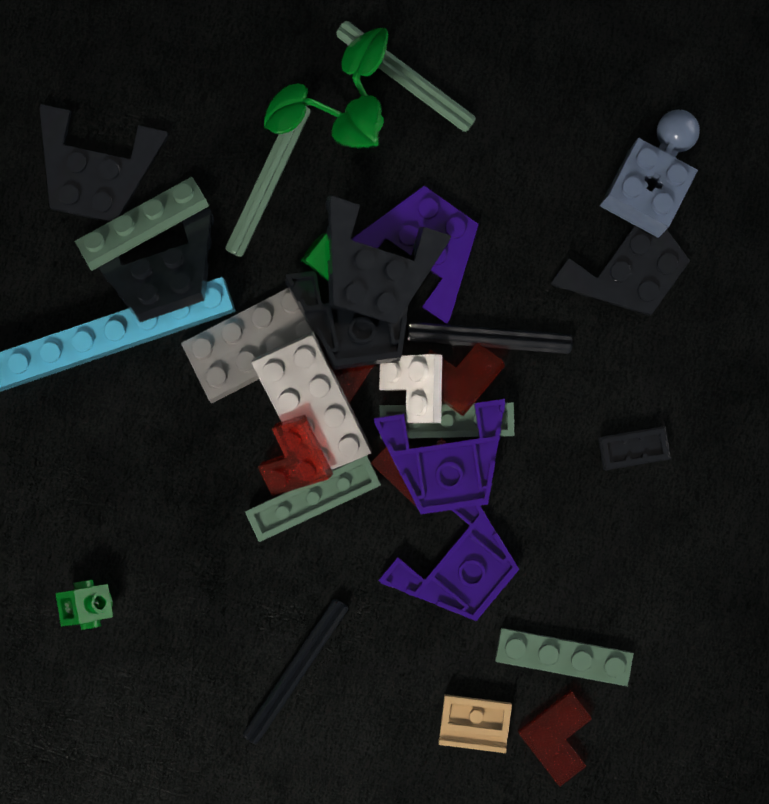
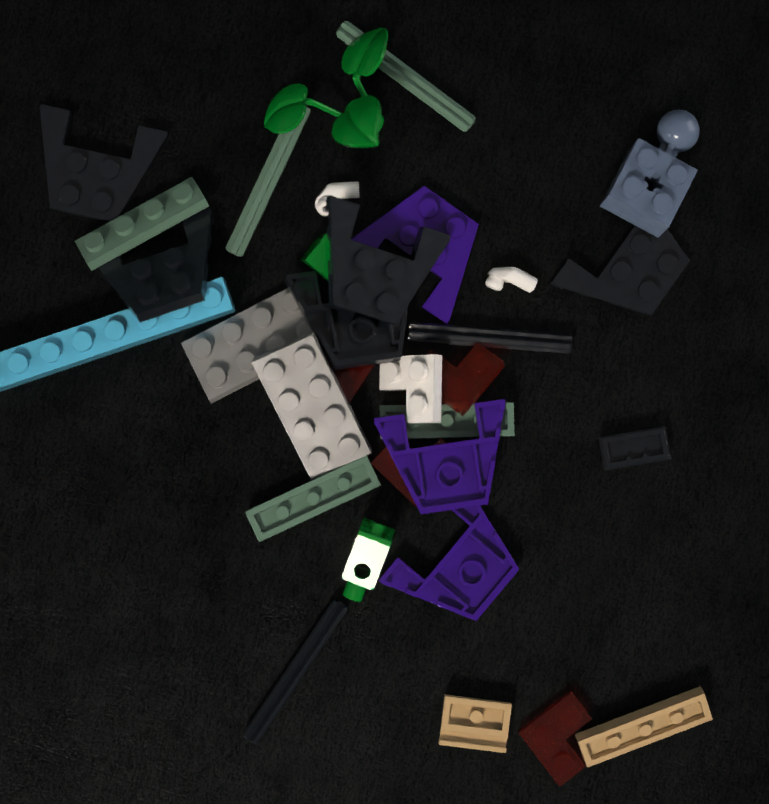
(84, 605): green brick -> none
(302, 458): clear red plate -> none
(341, 190): none -> white arm
(371, 549): none -> torso
(511, 275): none -> white arm
(564, 657): sand green plate -> none
(643, 726): none -> tan plate

